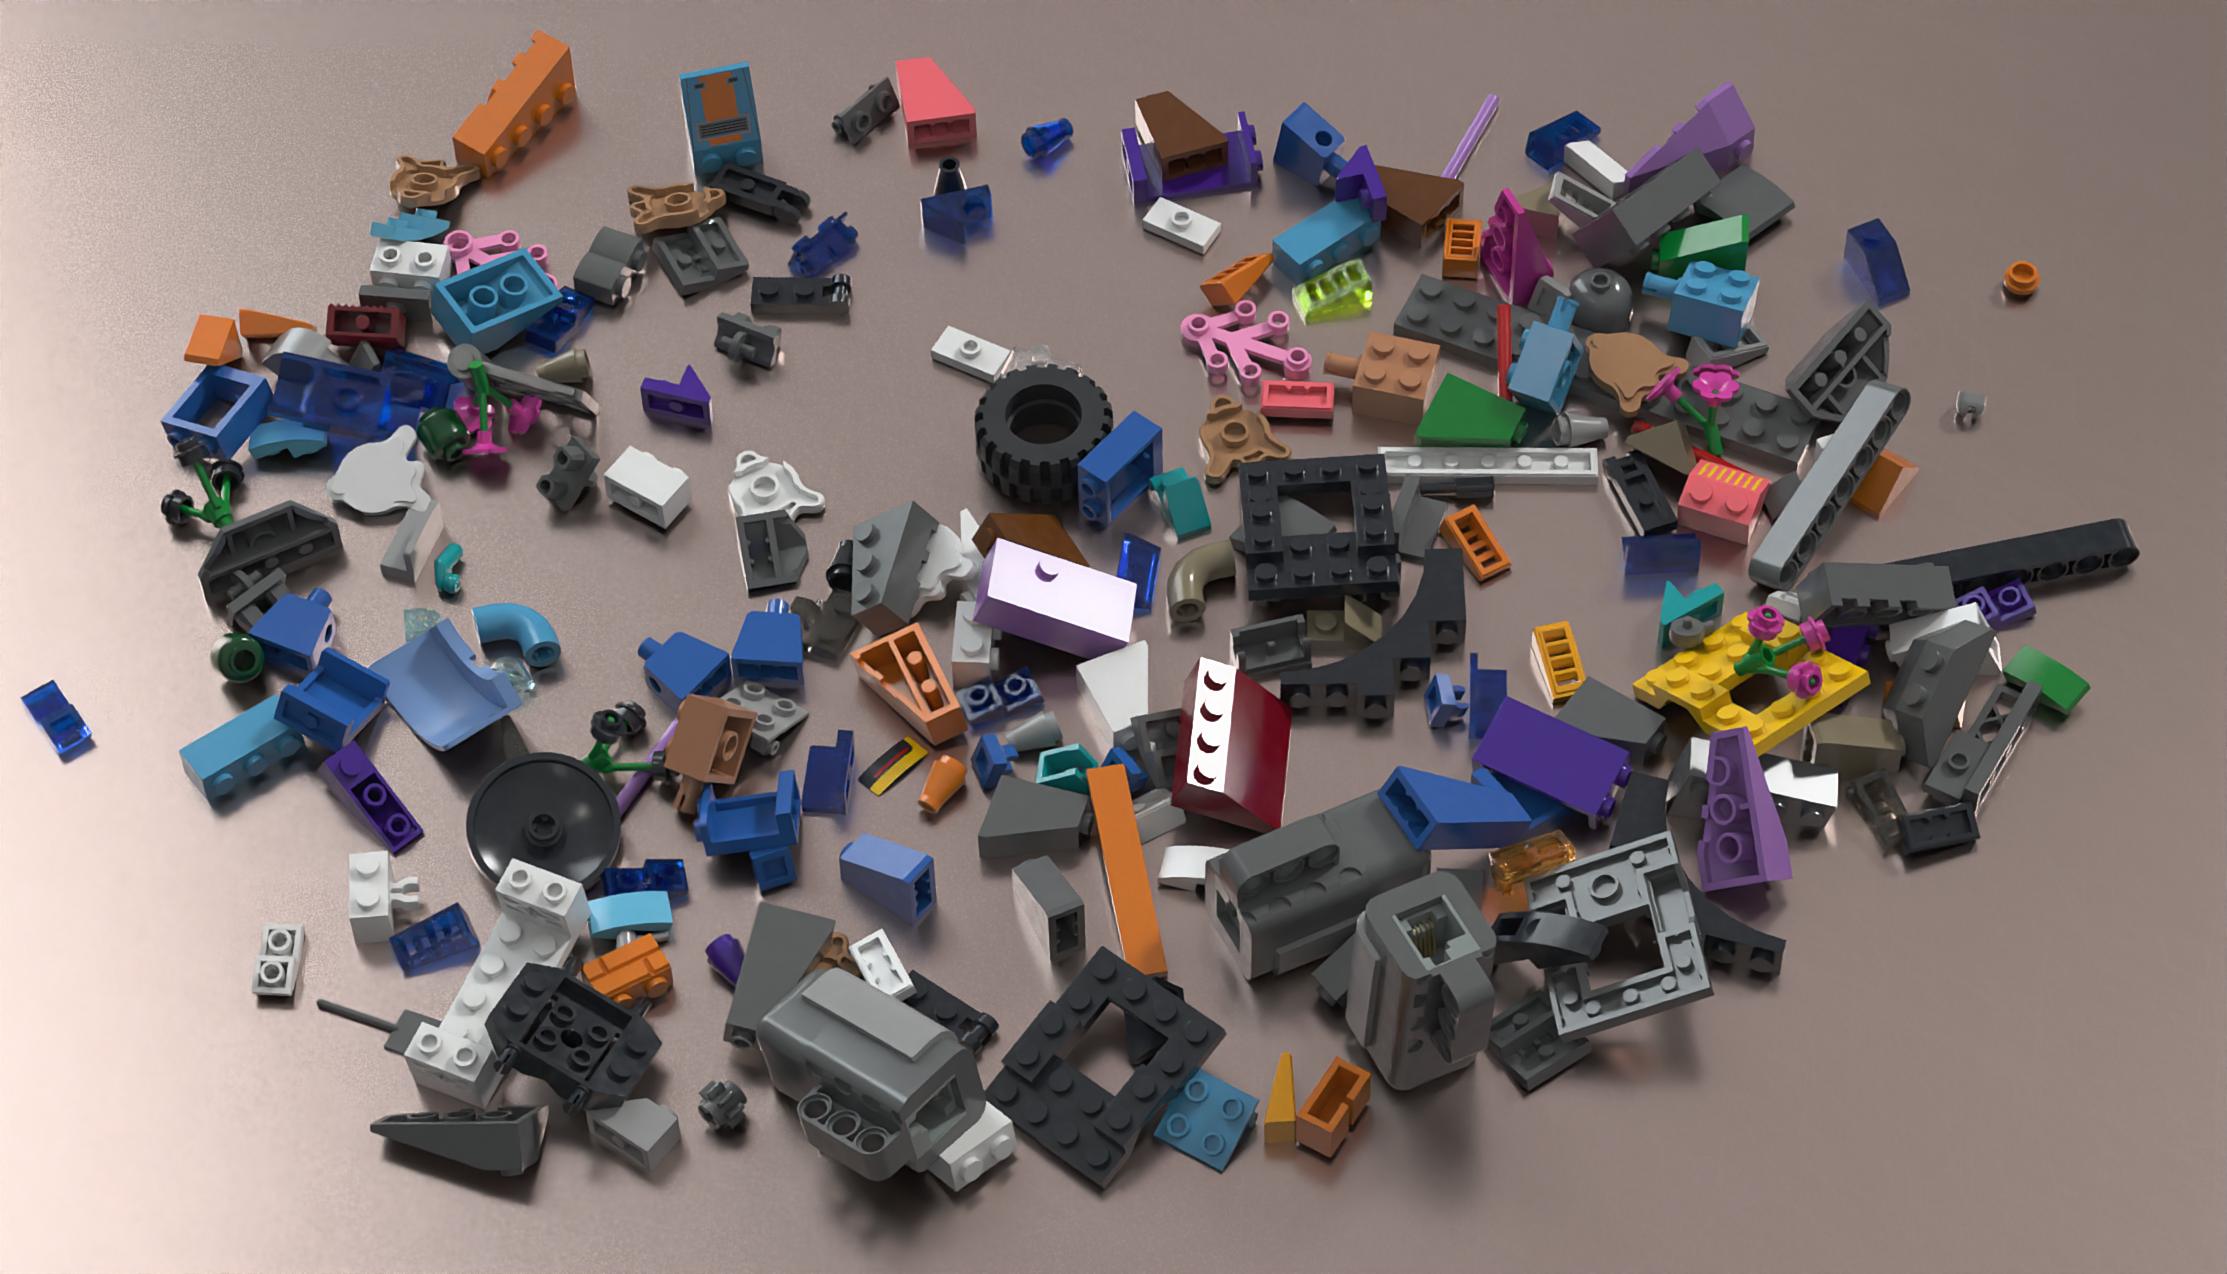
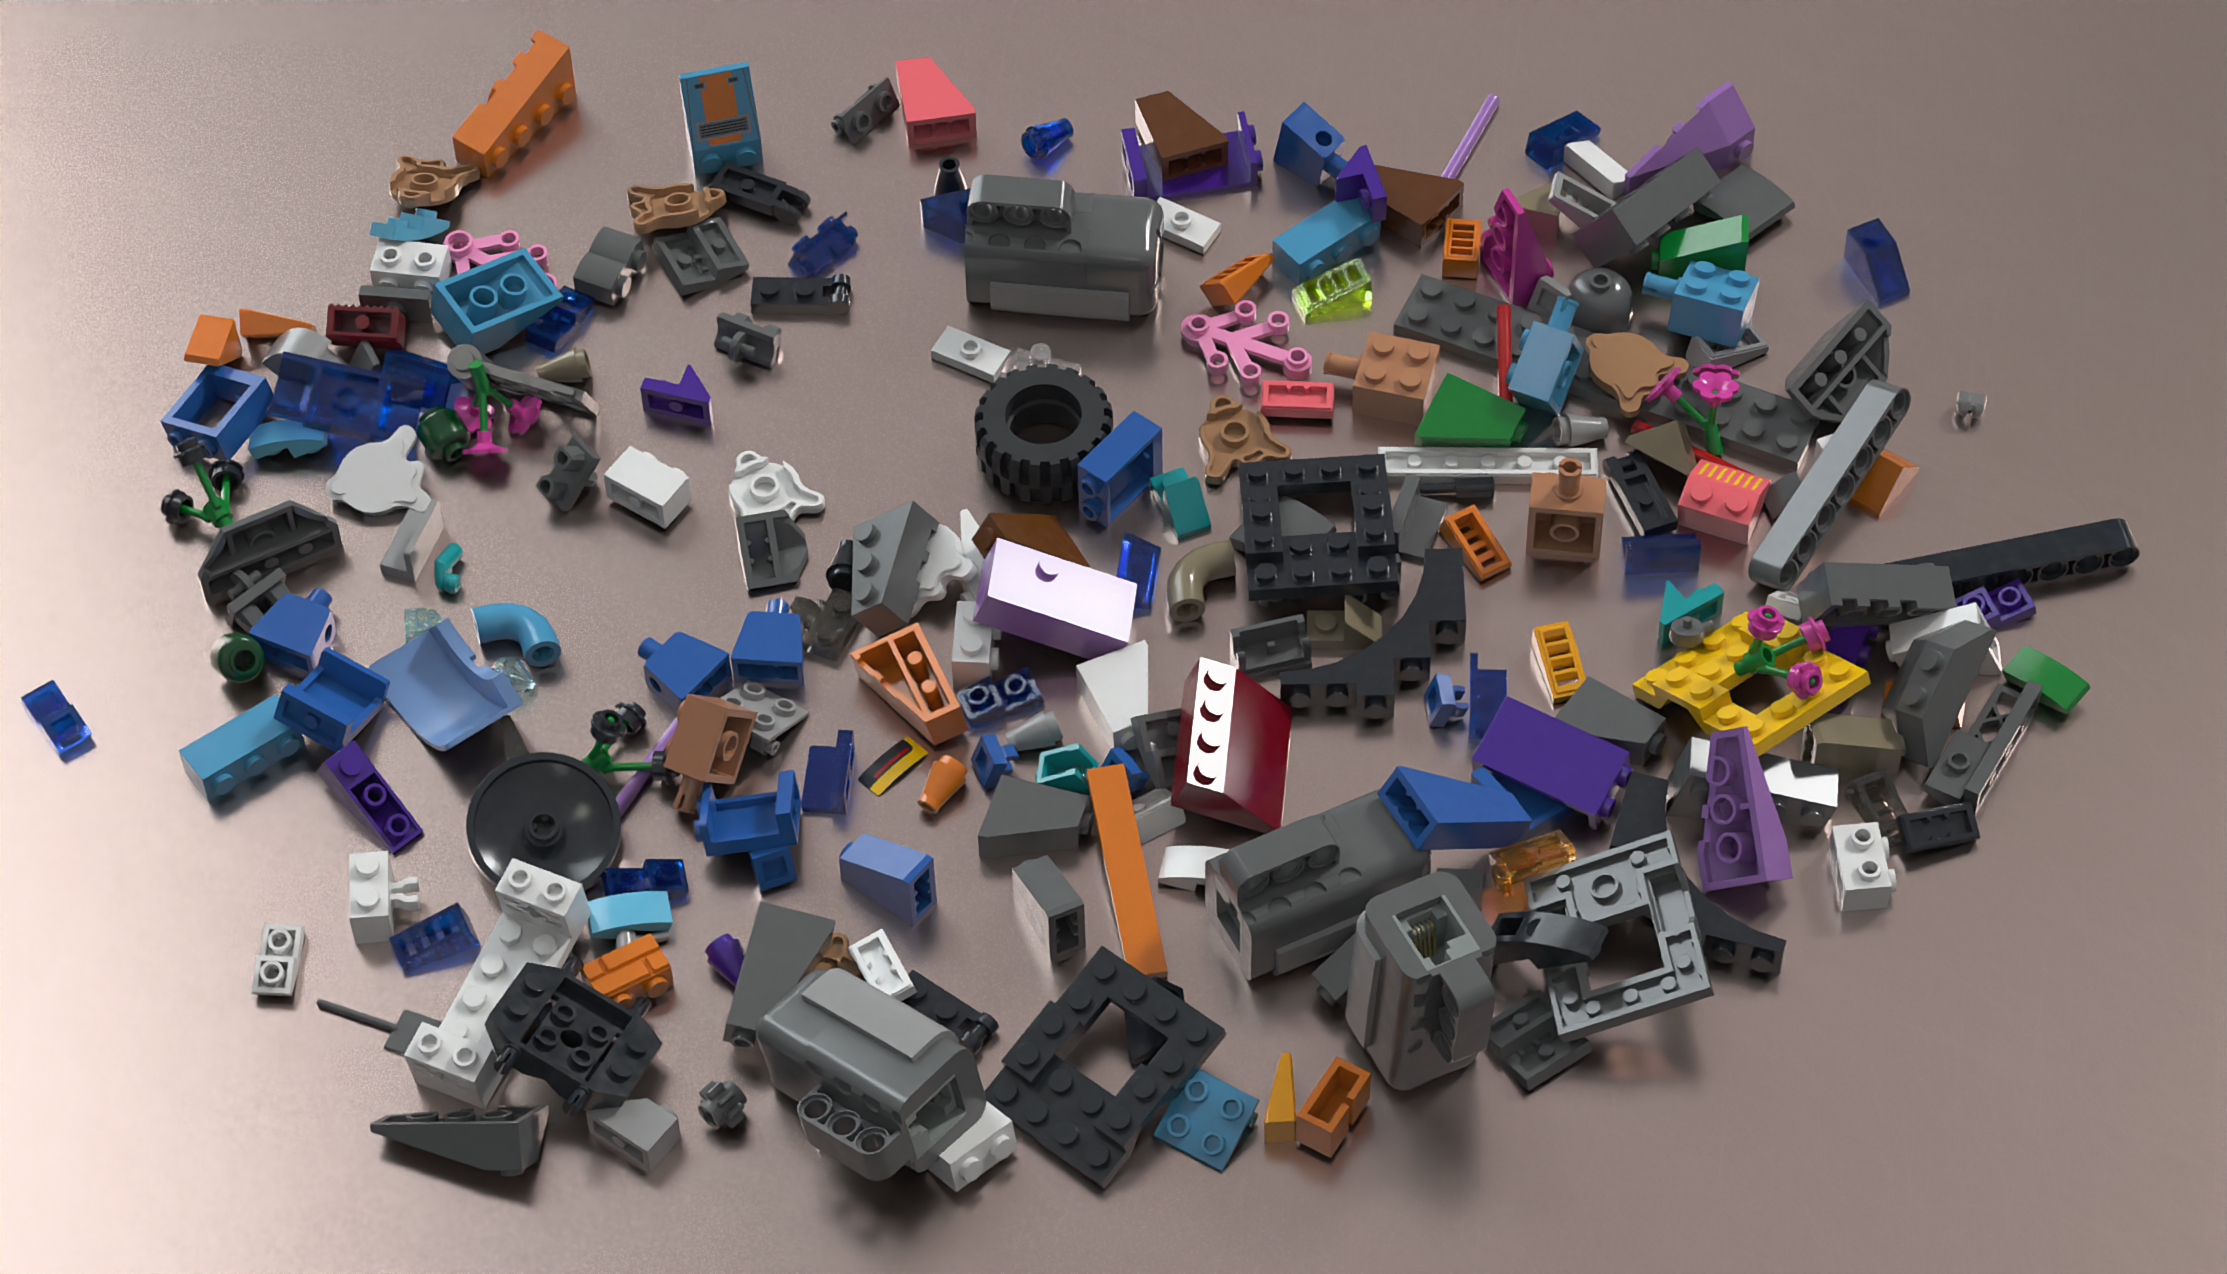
(1061, 250): none -> dark grey piece
(1566, 512): none -> nougat brick
(1861, 866): none -> white brick
(2022, 278): orange plate -> none

